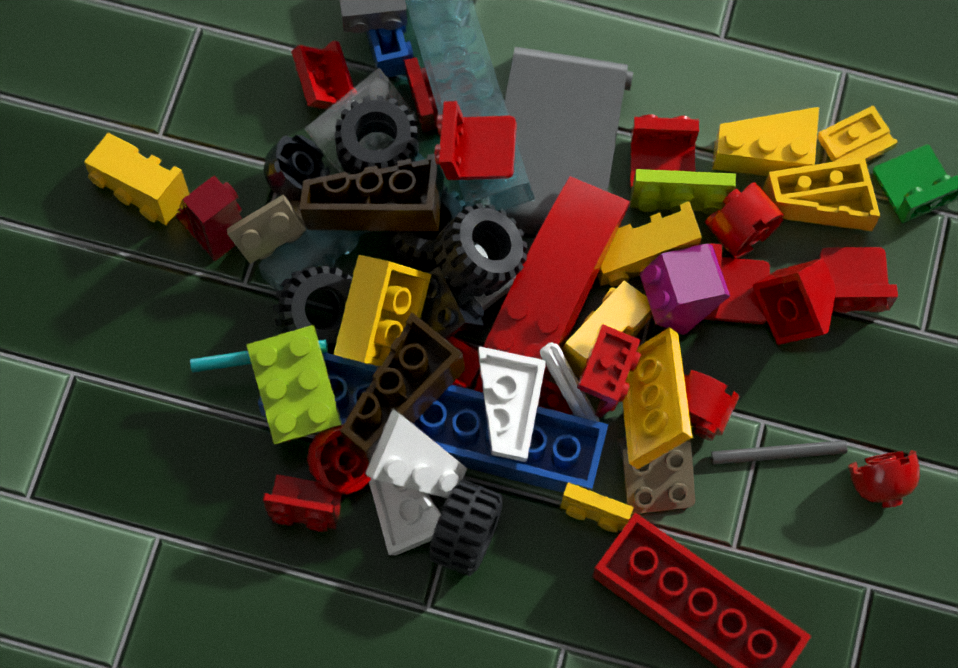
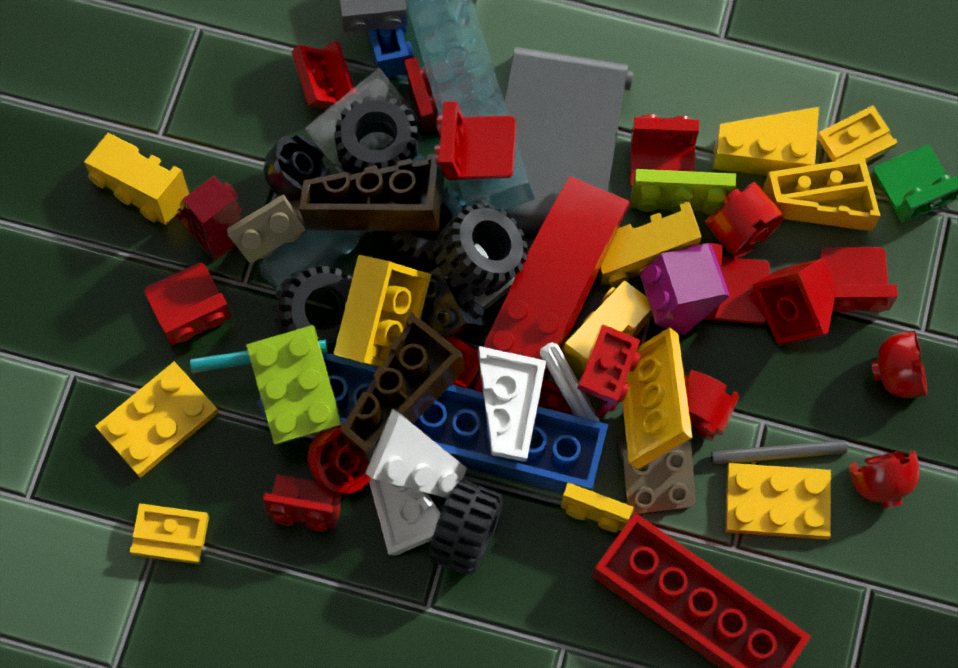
(157, 419): none -> yellow plate
(169, 534): none -> yellow plate
(187, 303): none -> red bracket
(778, 501): none -> yellow plate
(901, 366): none -> red cylinder

